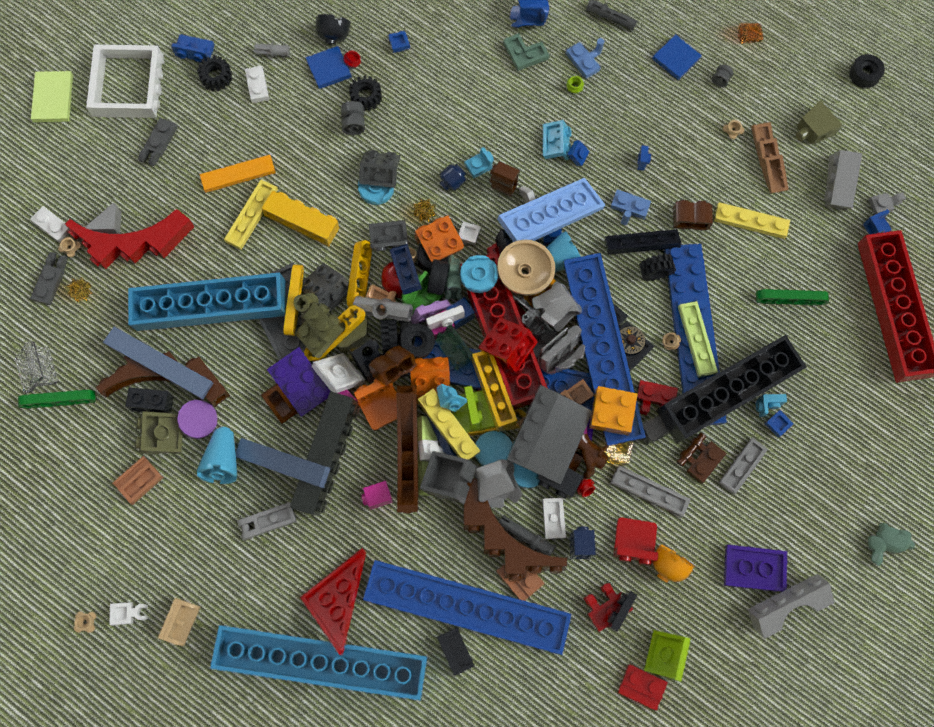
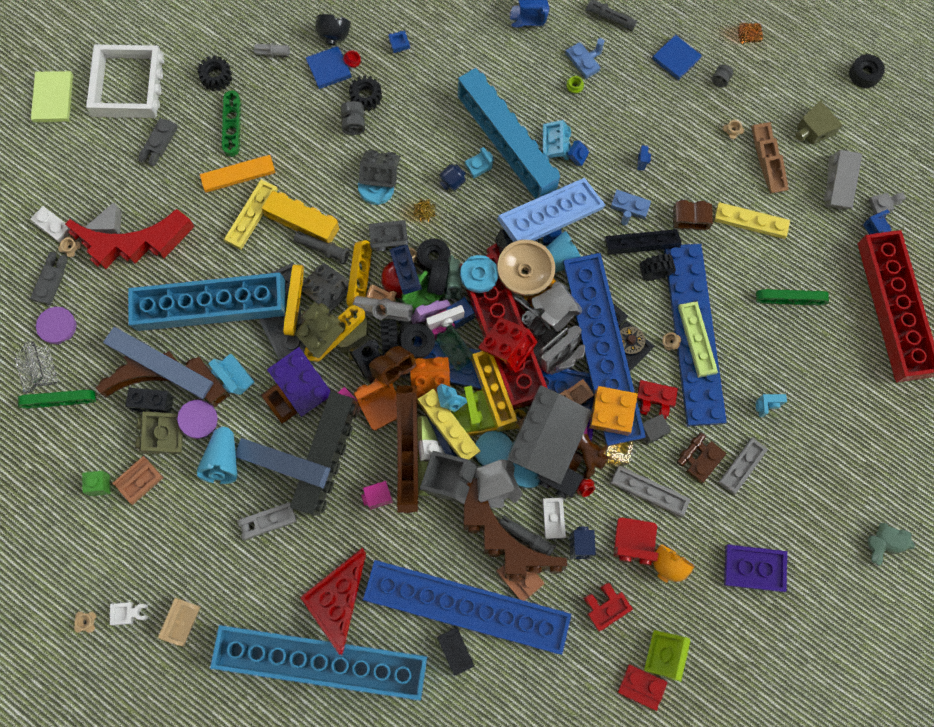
(56, 325): none -> medium lavender tile
(78, 294): clear yellow gear -> none
(96, 483): none -> bright green brick
(193, 48): blue bracket -> none
(231, 123): none -> green beam
(232, 374): none -> medium azure bracket
(257, 84): white plate -> none
(304, 302): olive bush -> none
(329, 249): none -> dark grey pin
(338, 373): white tile -> none
(439, 238): orange bracket -> none
(469, 233): white plate -> none
(504, 178): reddish brown brick -> none
(507, 134): none -> dark azure brick
(524, 56): sand green plate -> none
(527, 194): white tile -> none
(617, 617): black plate -> none
(730, 389): black brick -> none
(770, 614): light grey arch -> none
(779, 423): blue plate -> none

